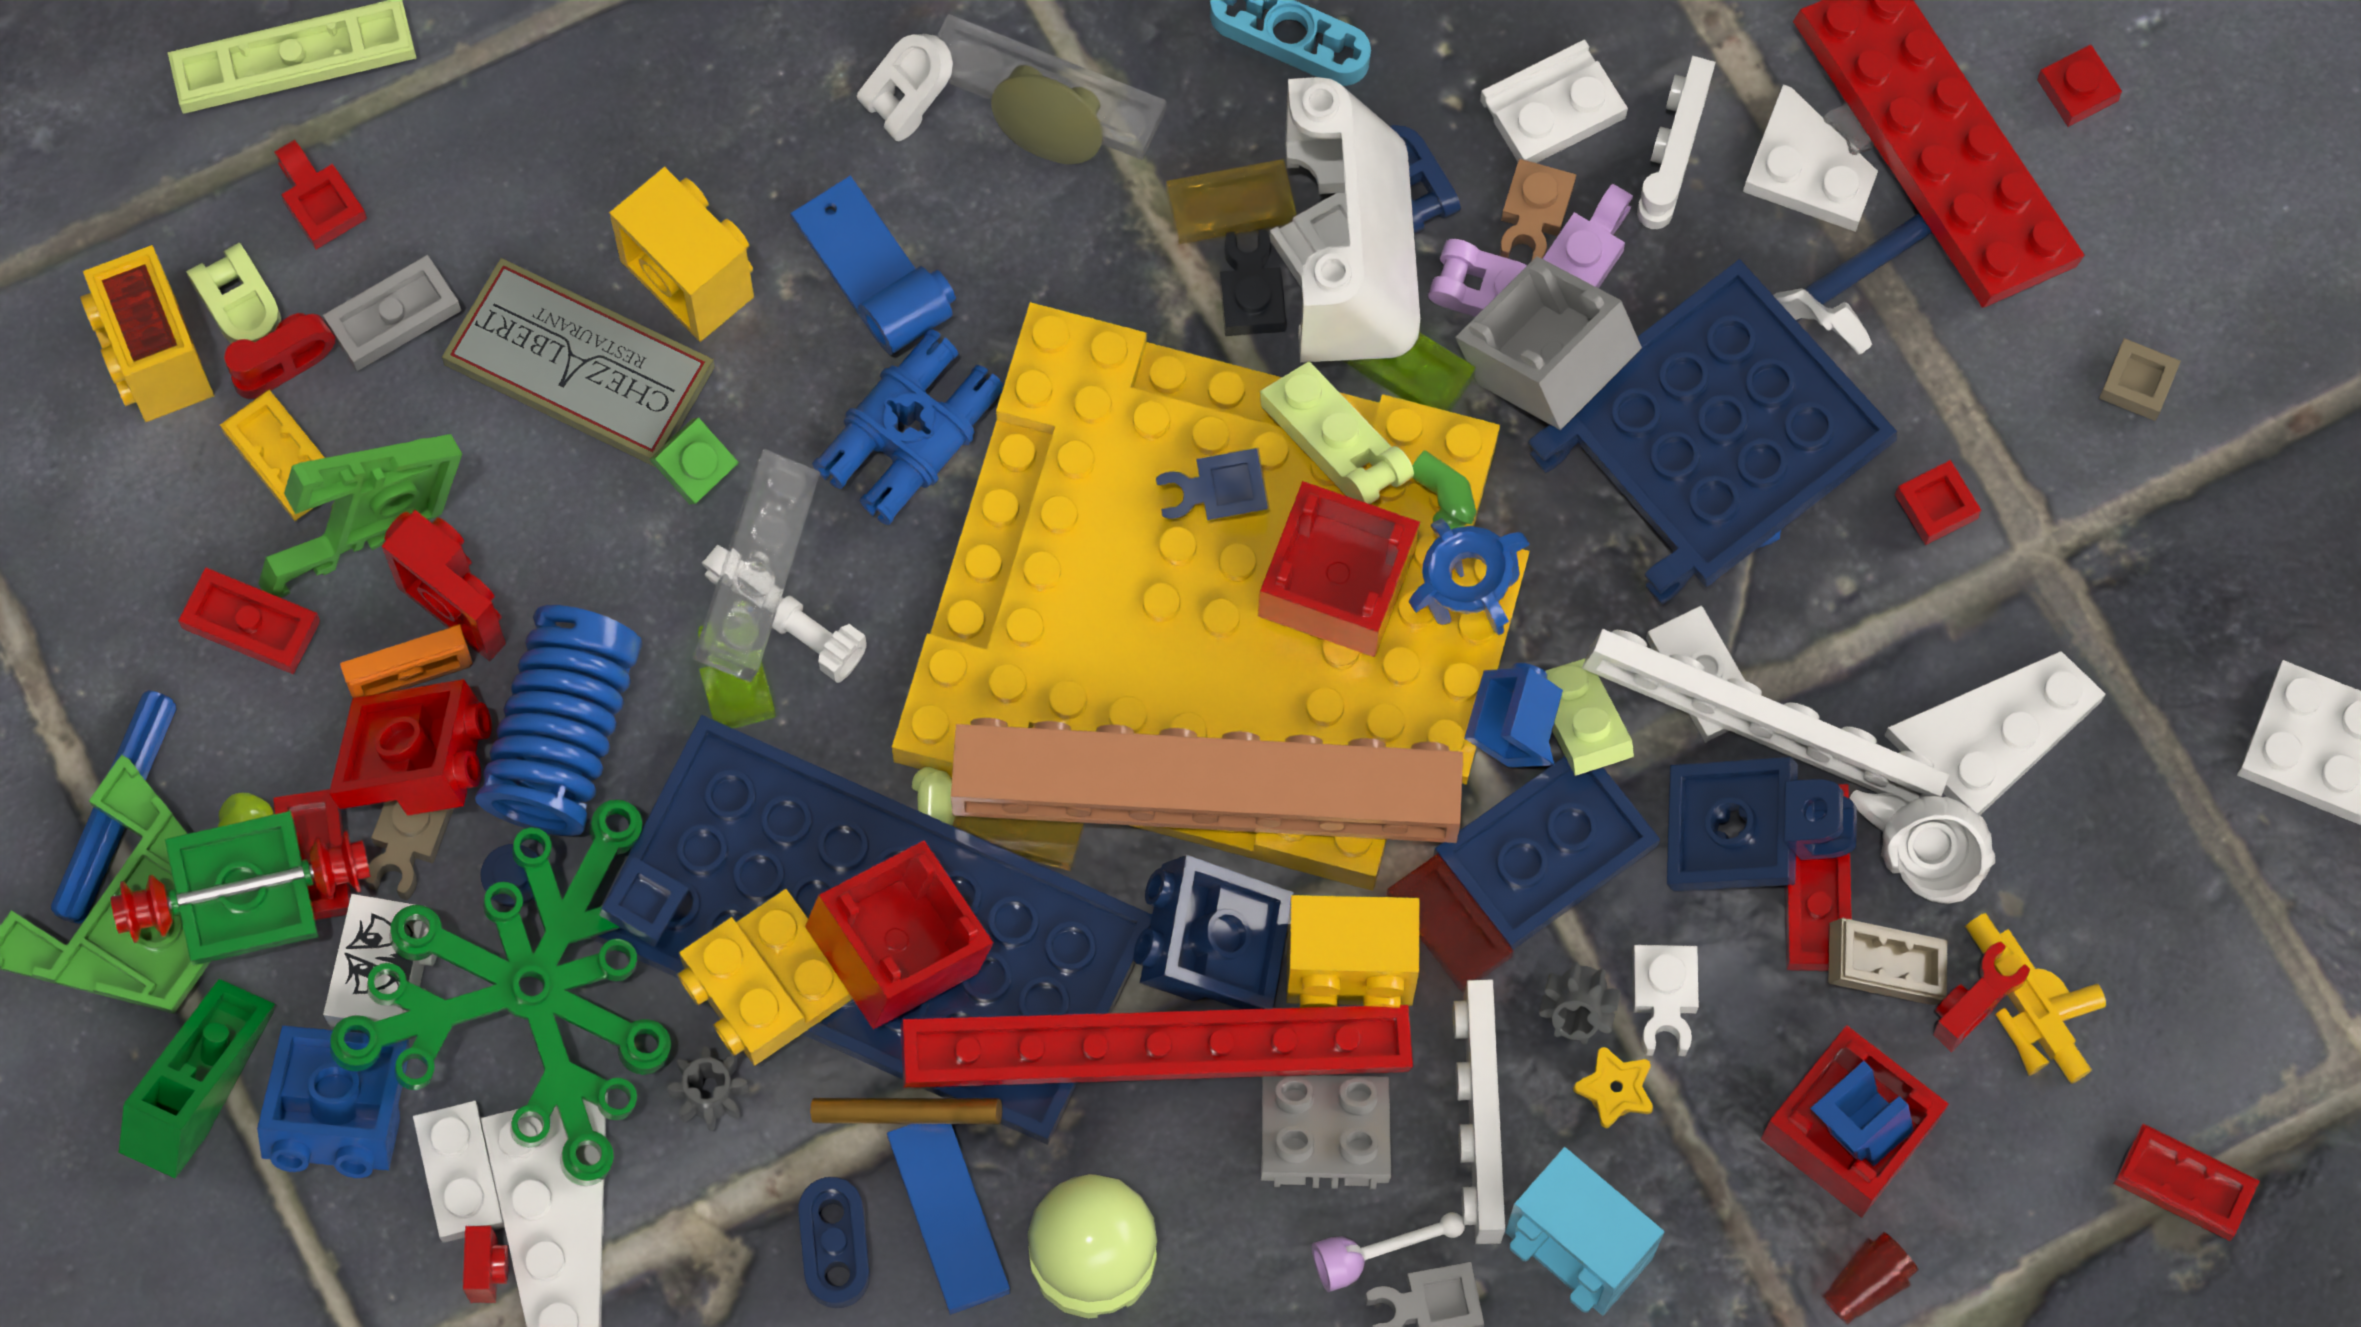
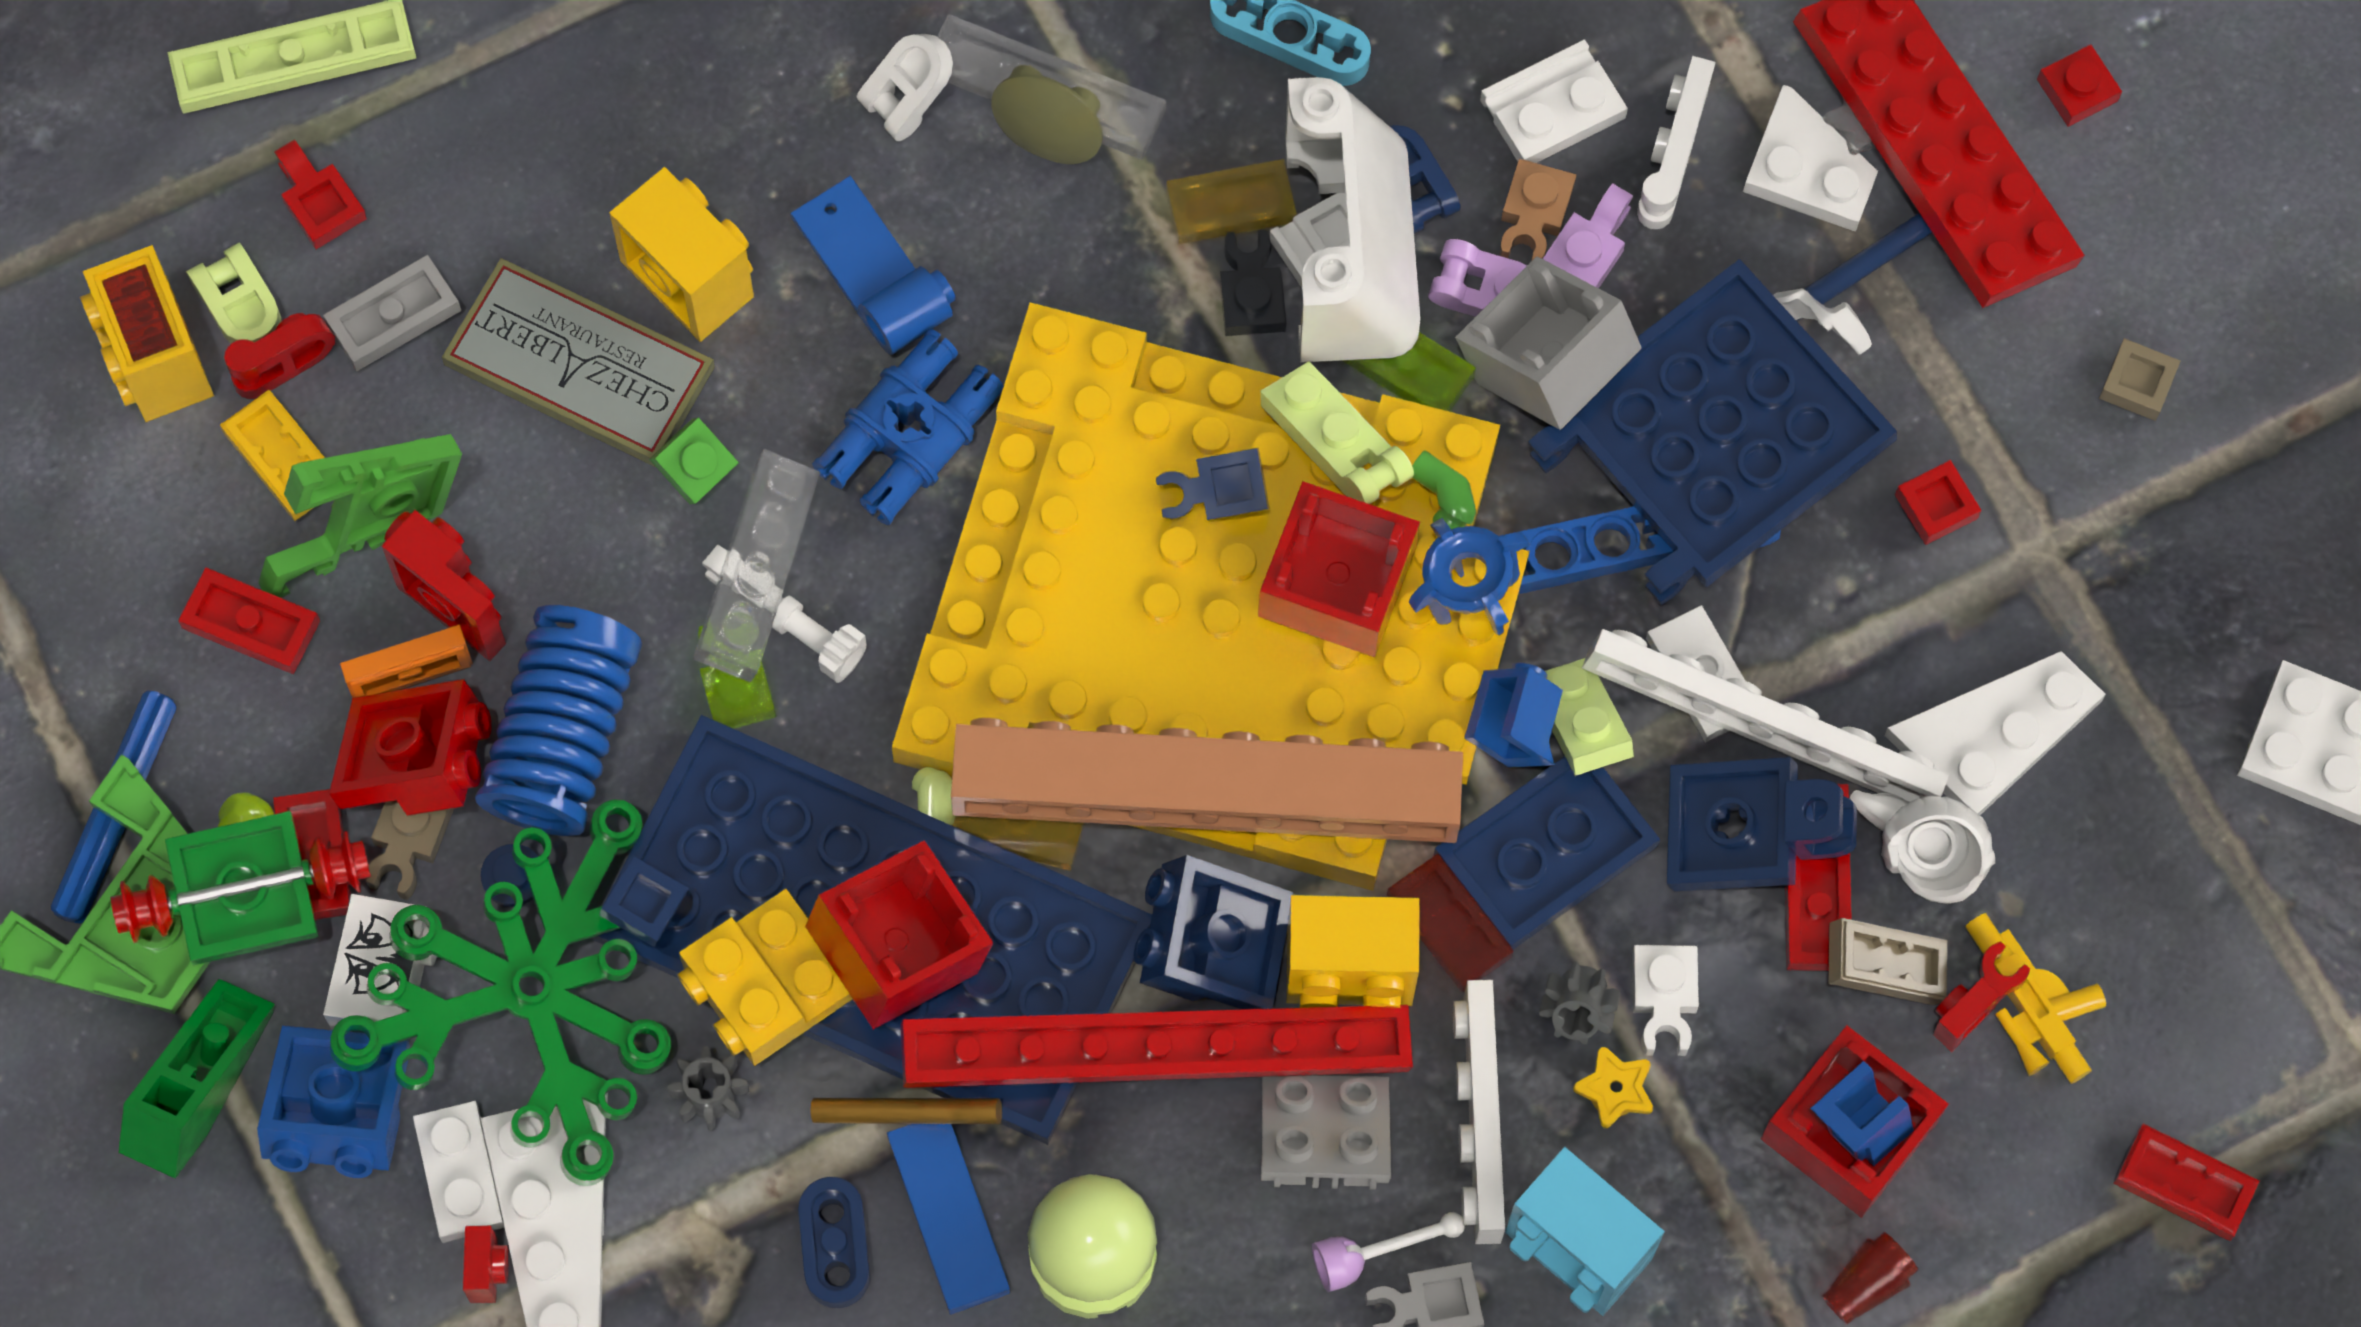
(1585, 559): none -> blue beam

